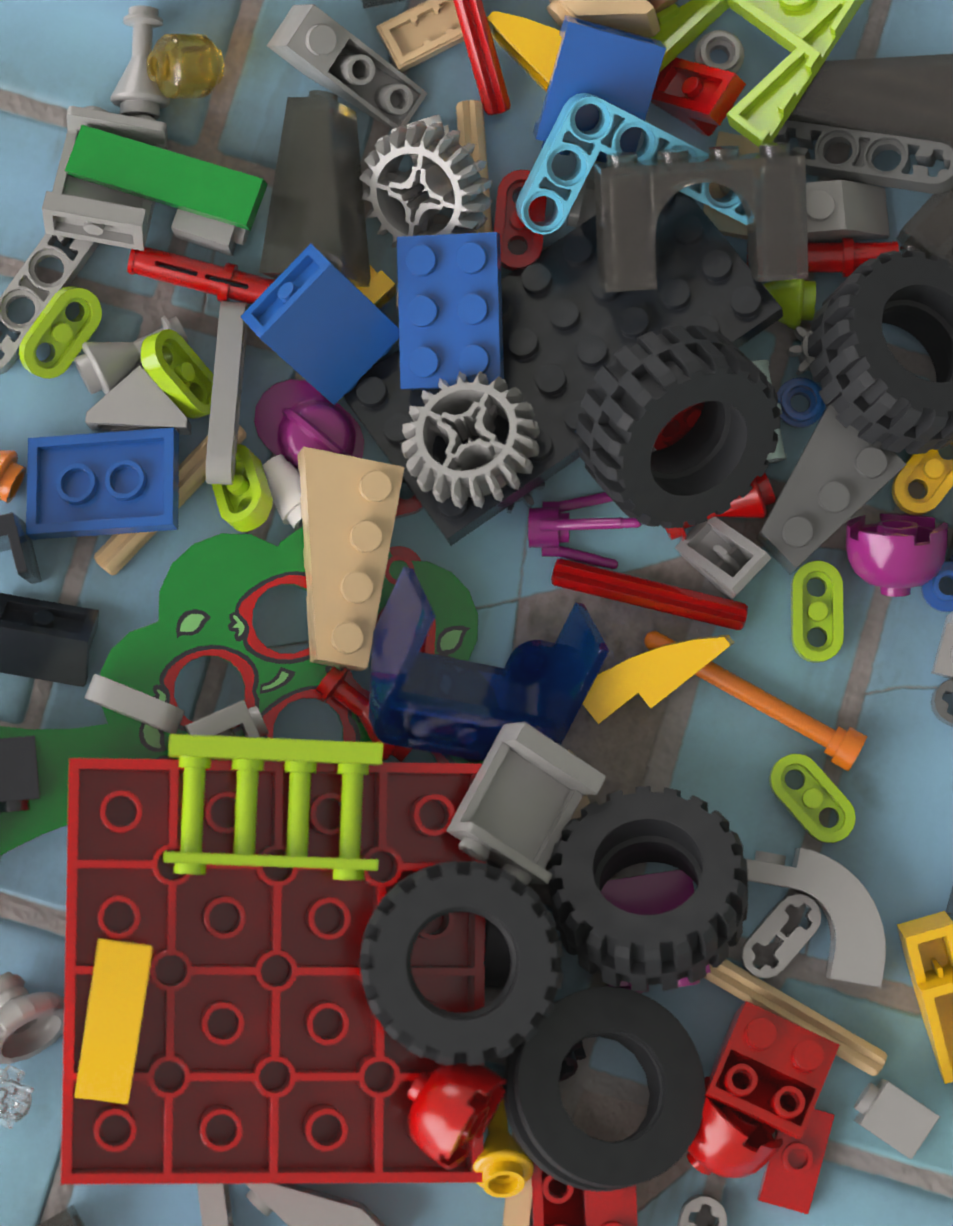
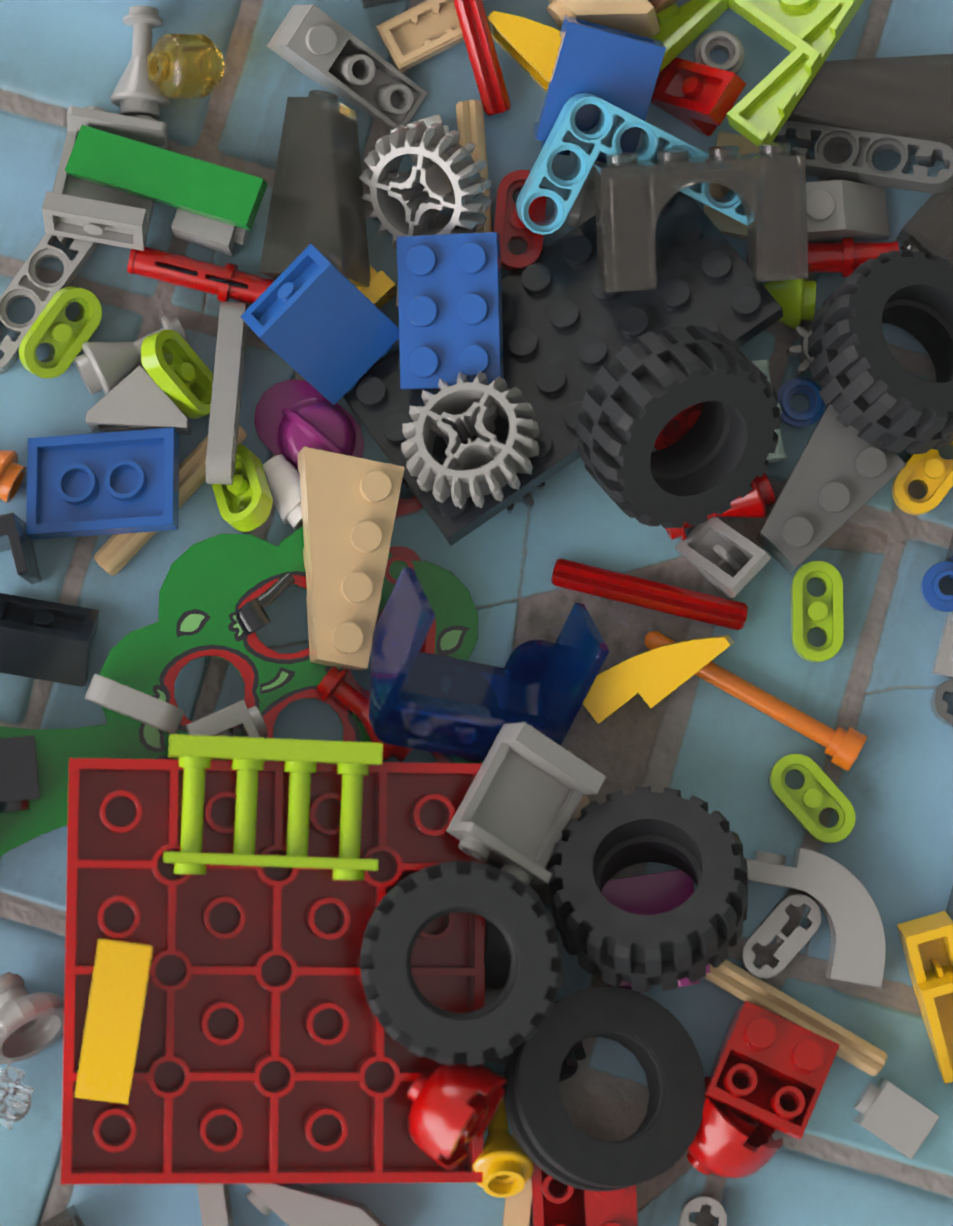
(252, 614): none -> black hand
(550, 527): magenta plant -> none
(795, 1167): red plate -> none
(896, 551): magenta cylinder -> none

